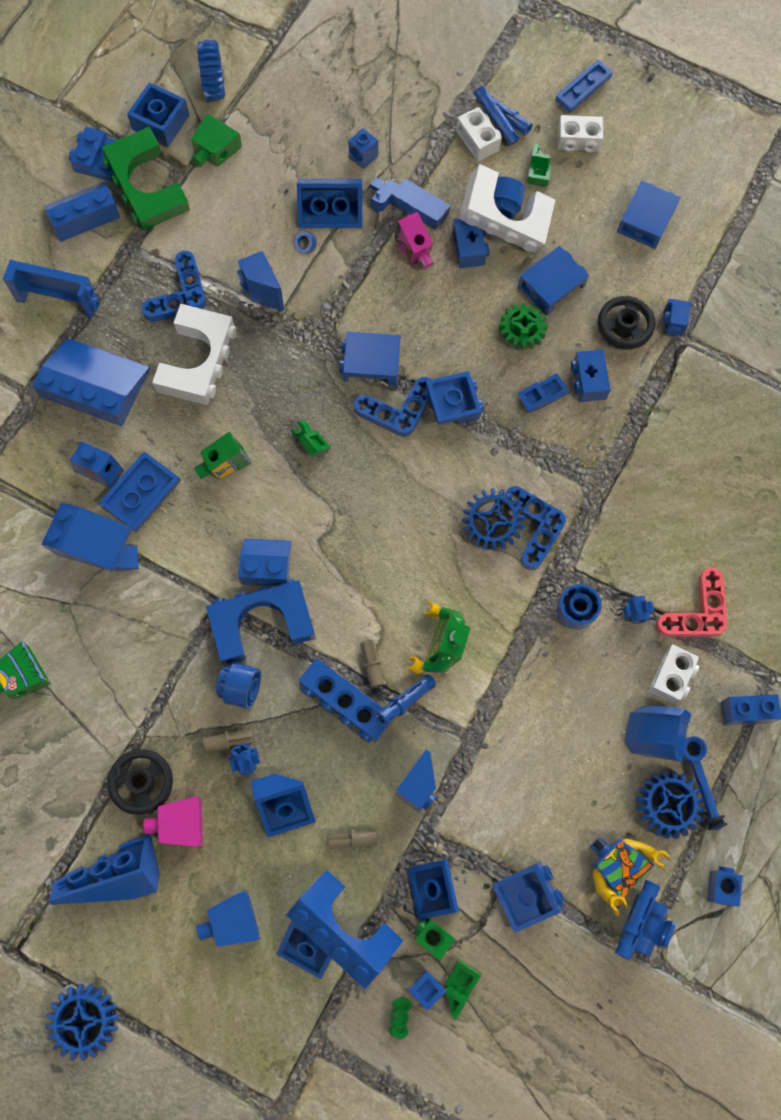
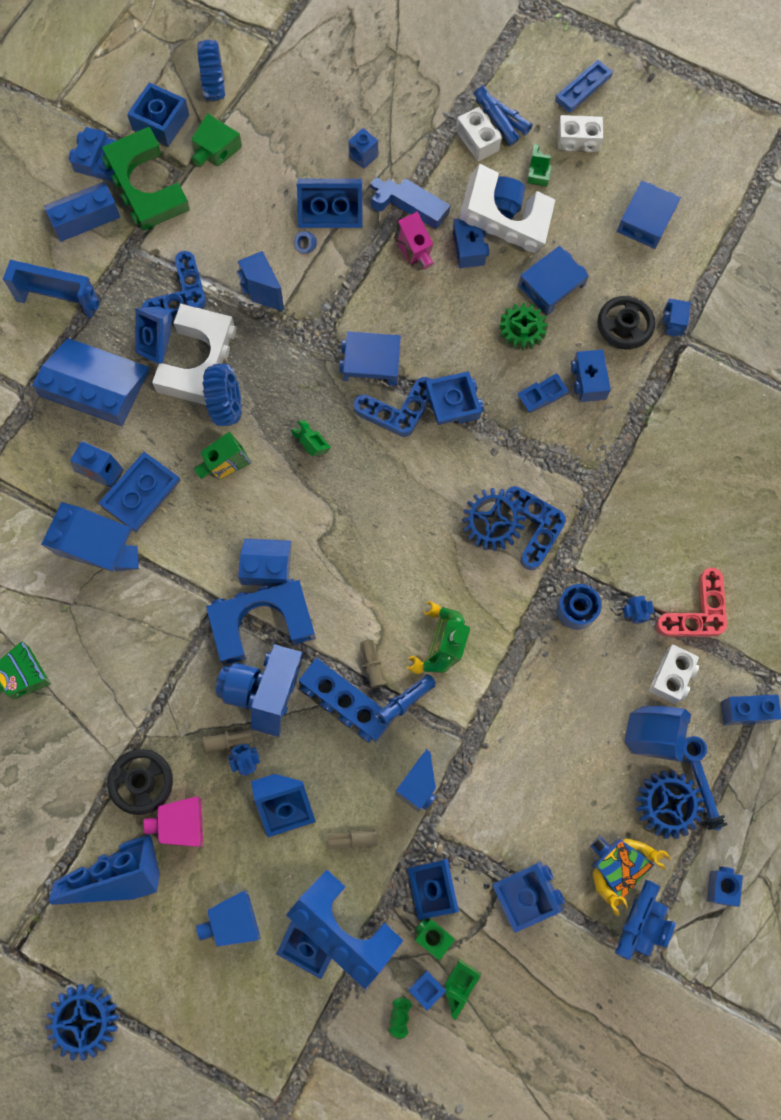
(152, 332): none -> blue slope
(222, 394): none -> blue gear
(274, 689): none -> wedge

